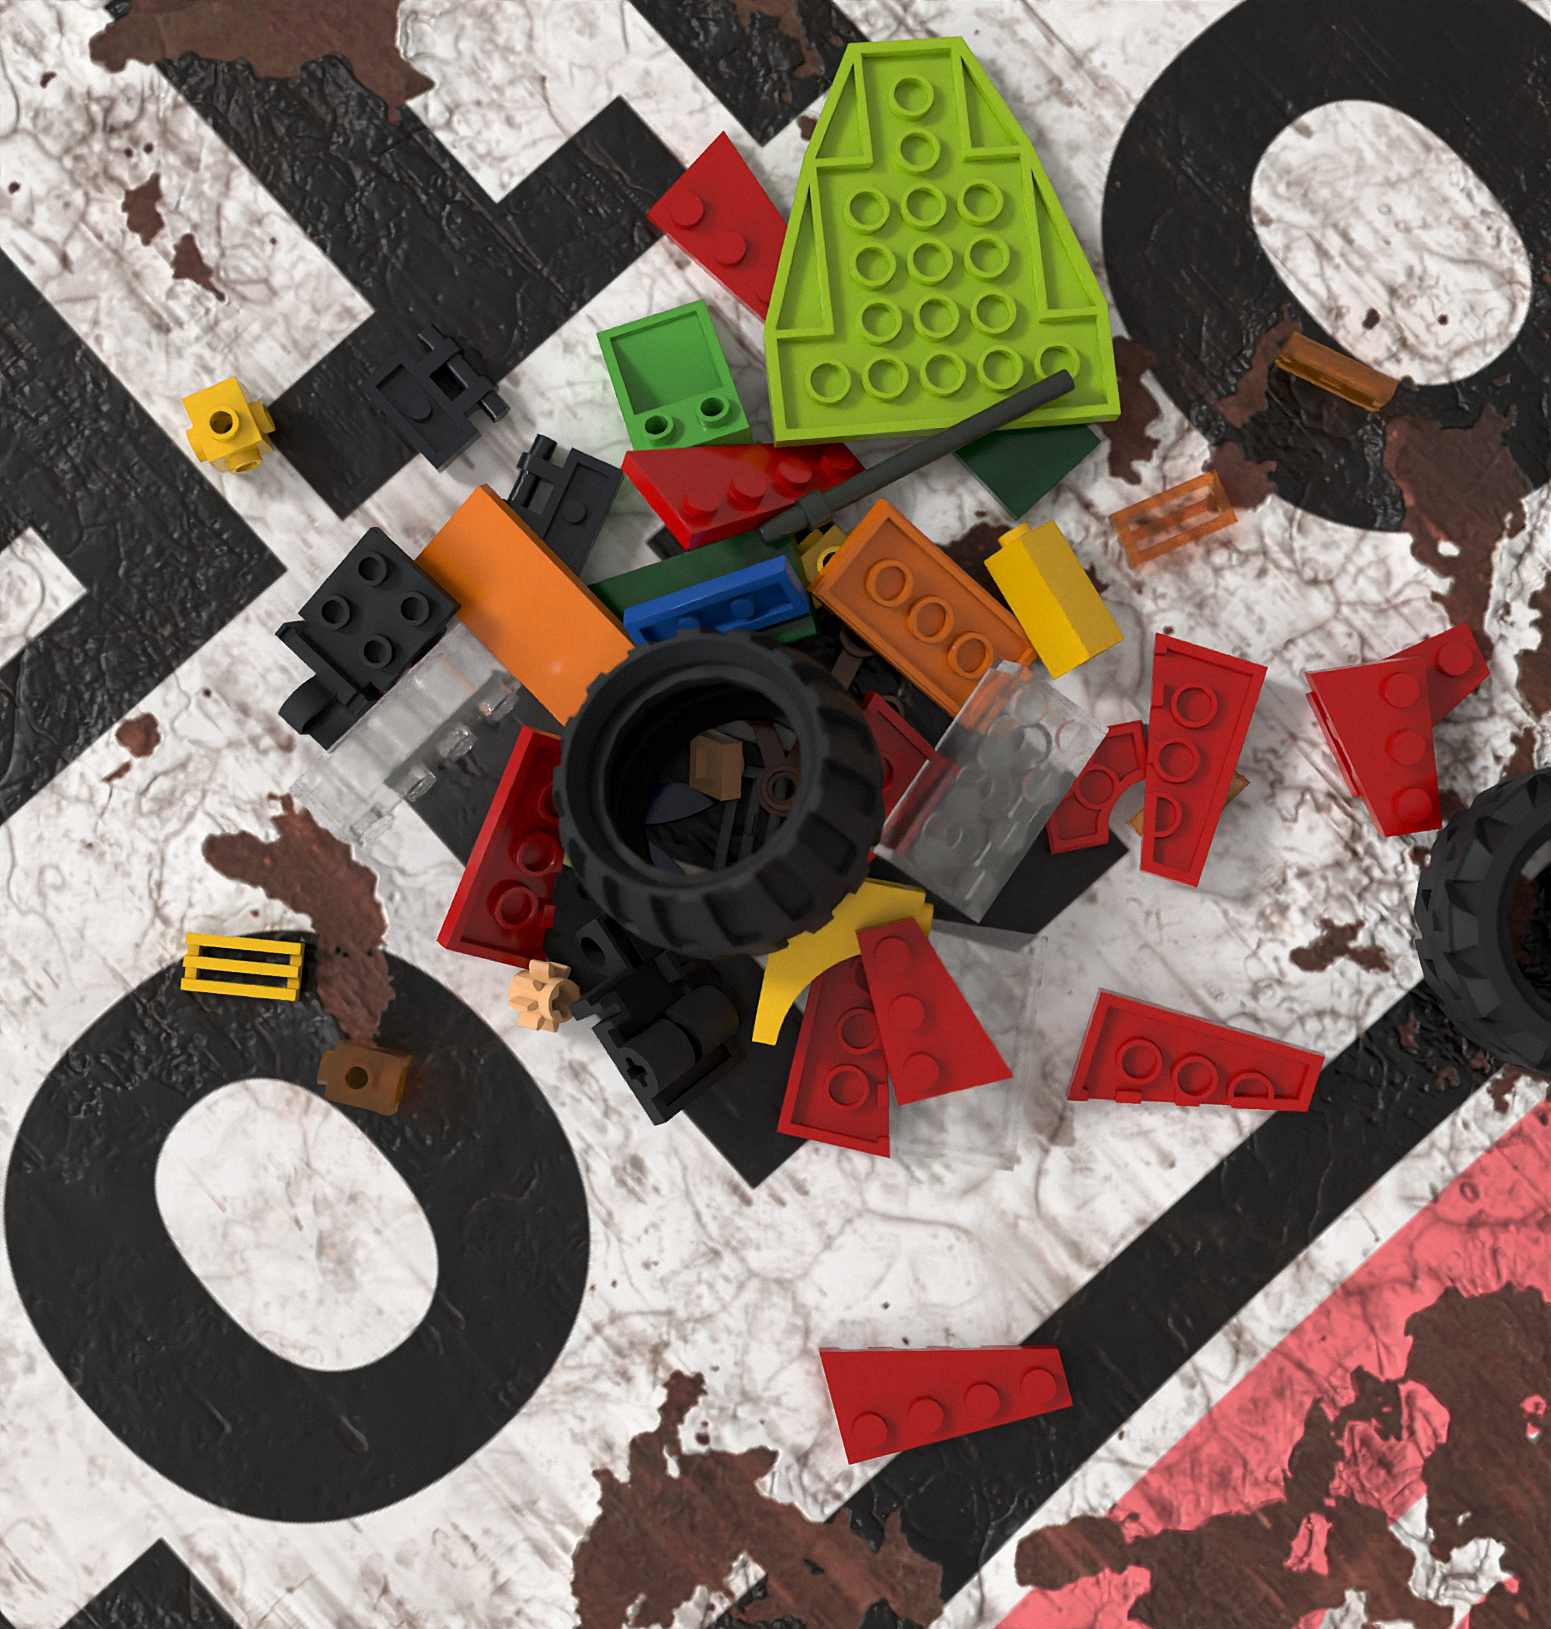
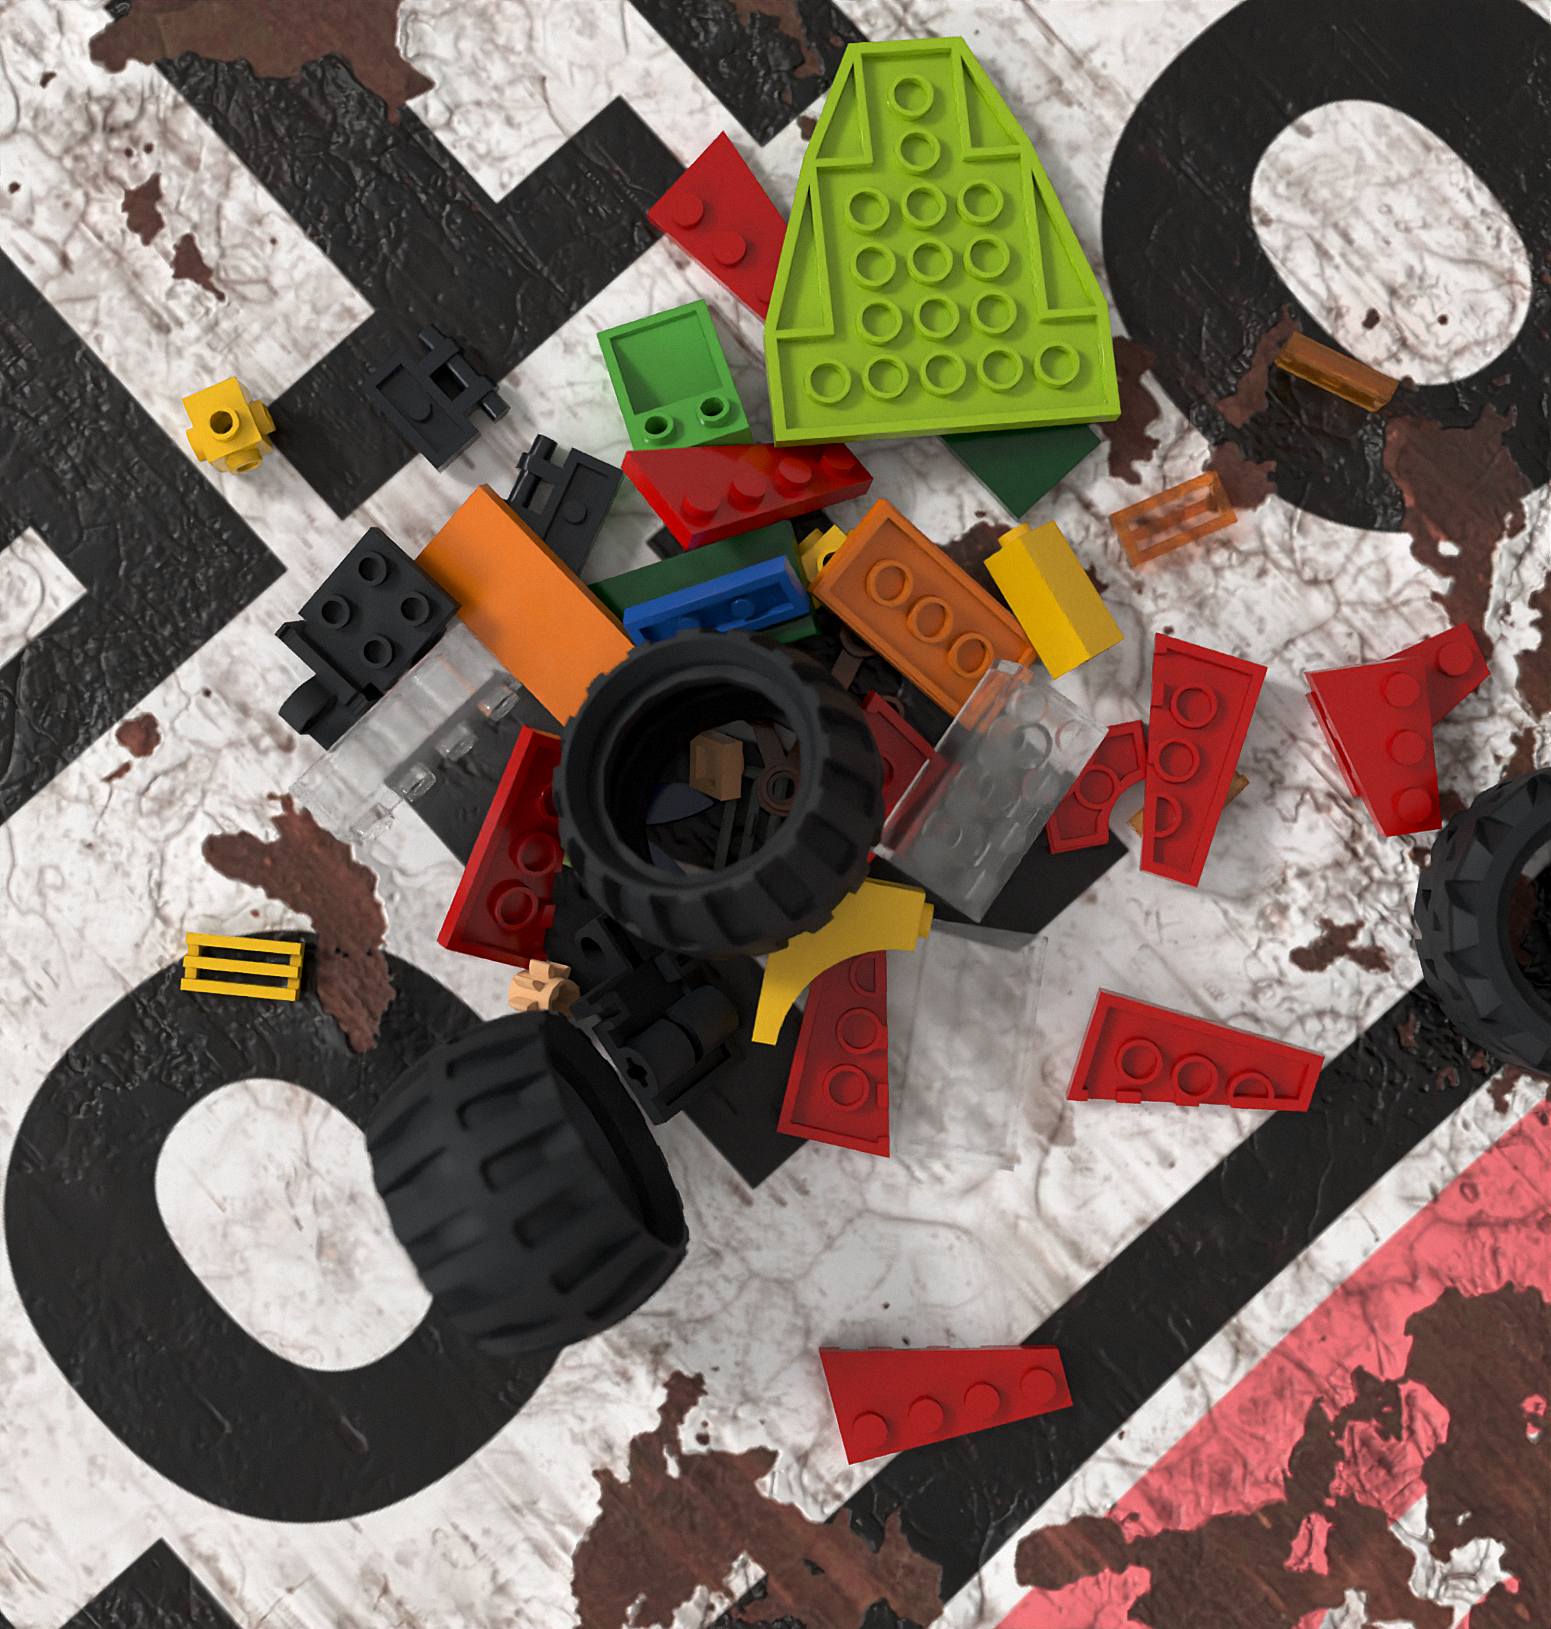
(385, 1070): clear orange brick -> none
(525, 1185): none -> black tyre
(817, 508): pearl dark grey bar -> none
(922, 1017): red wing -> none

